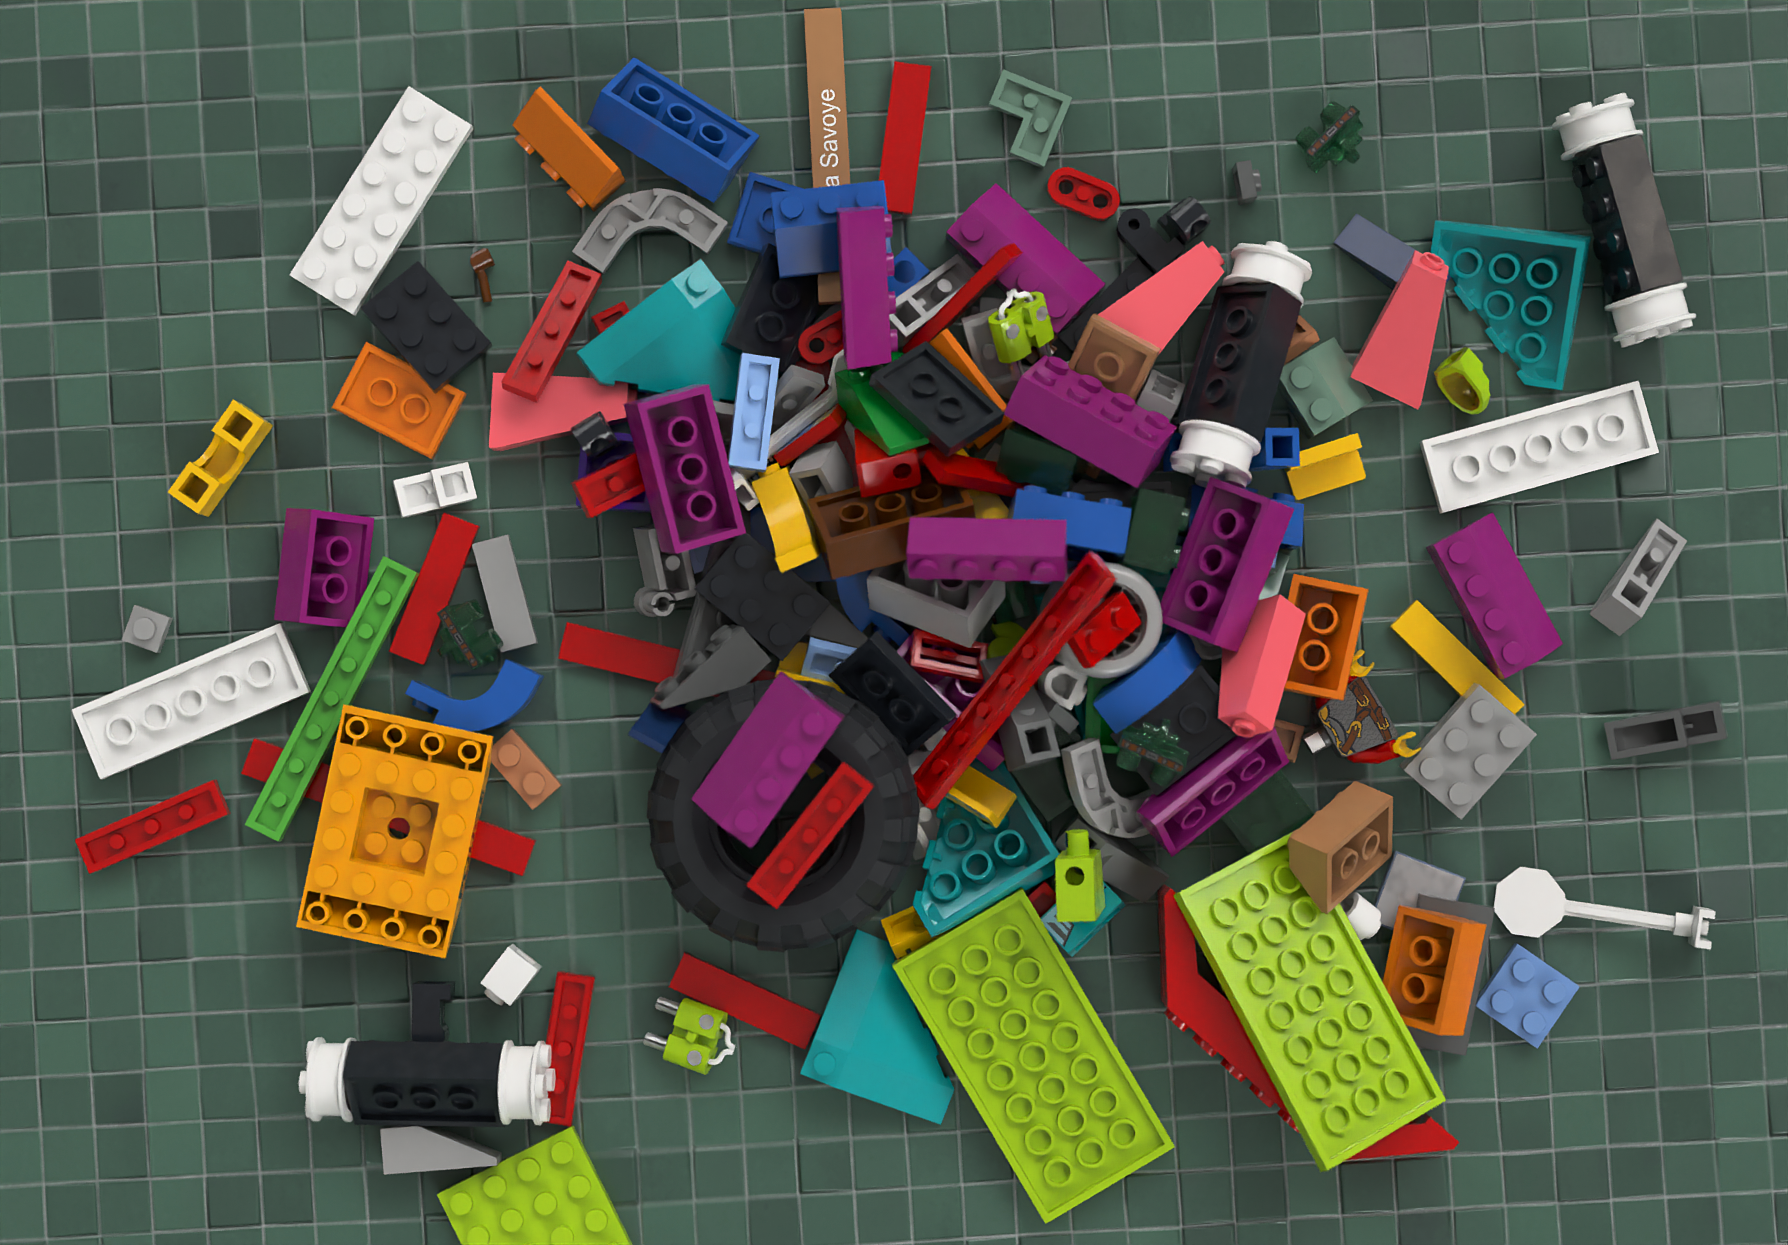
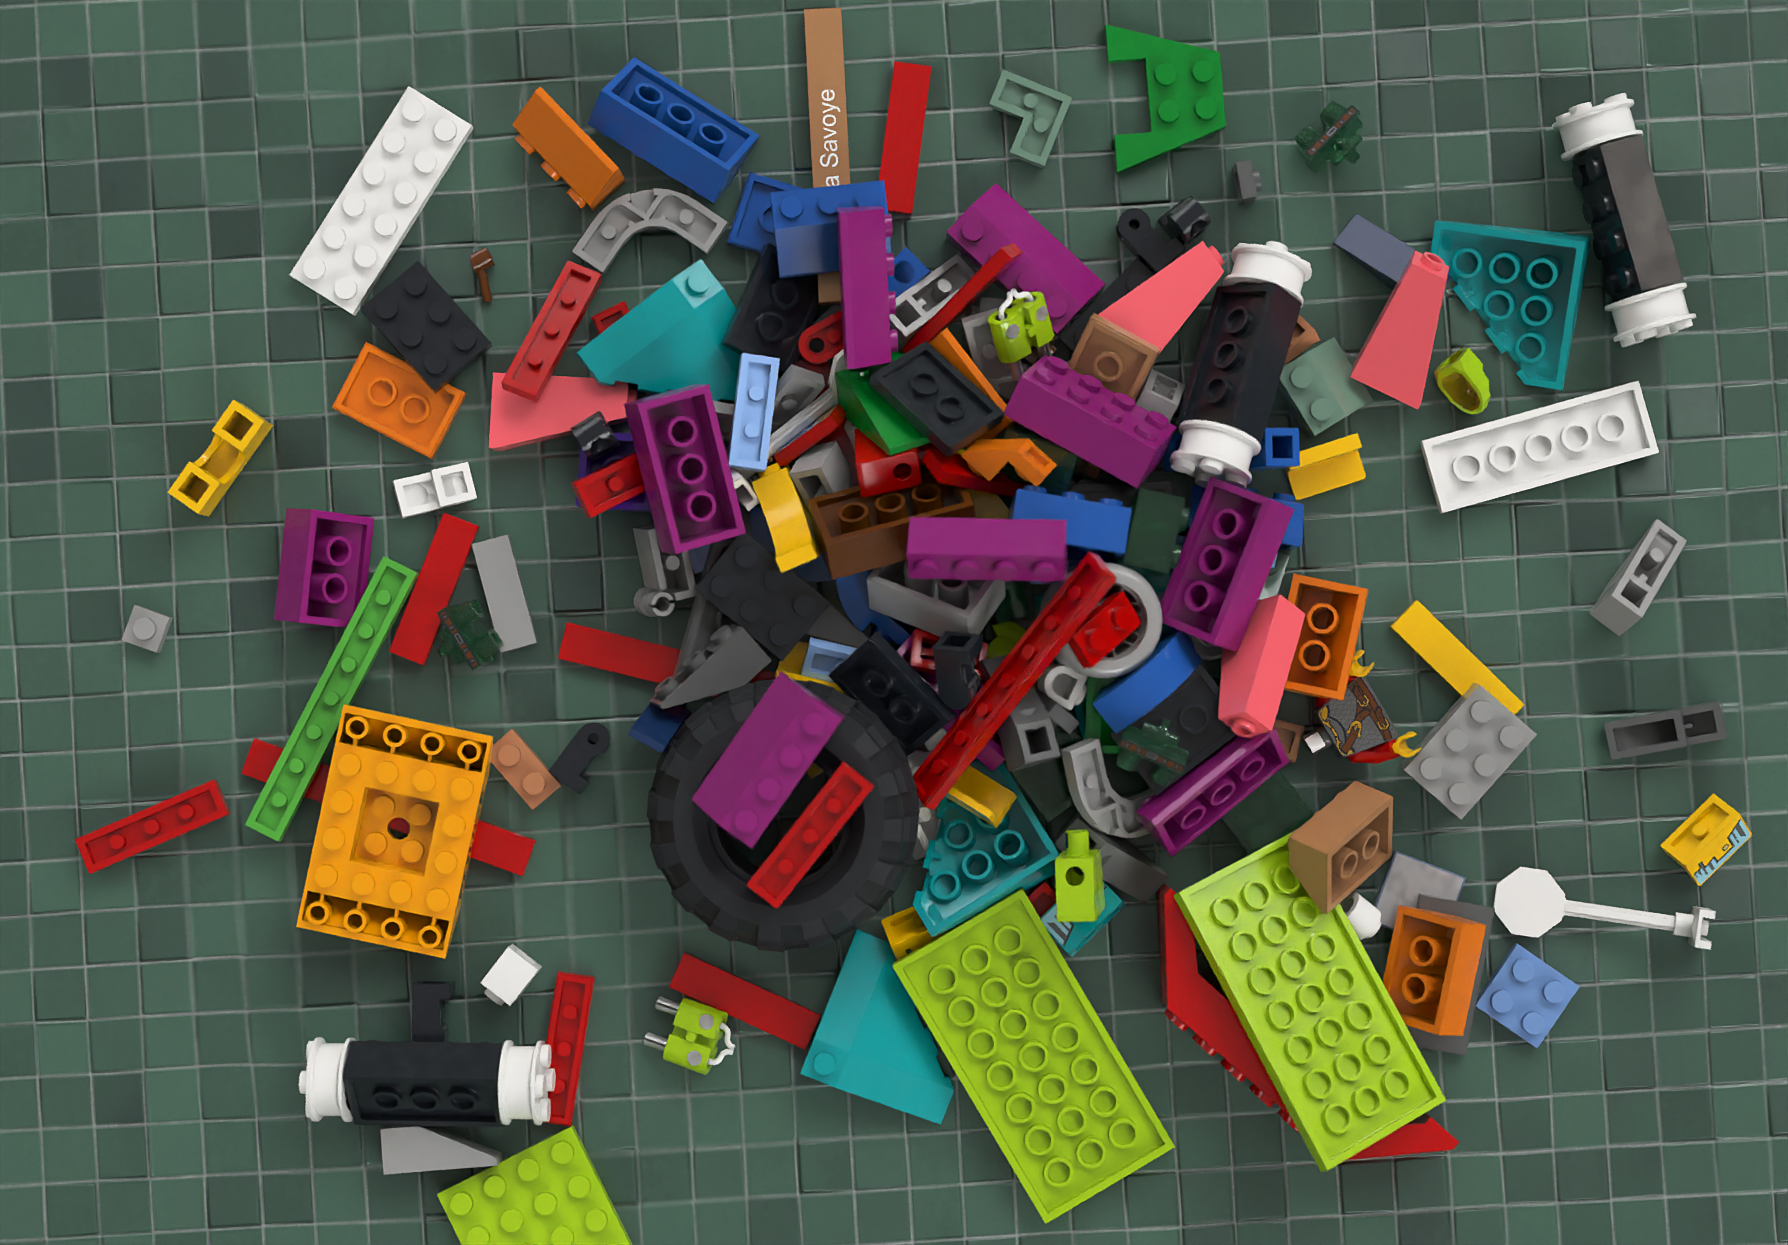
(191, 701): white plate -> none
(501, 703): blue arch -> none
(589, 742): none -> black leg
(955, 668): none -> black leg
(989, 456): none -> orange slope
(1084, 191): red plate -> none
(1181, 94): none -> green wing
(1494, 596): magenta slope -> none
(1707, 839): none -> yellow panel

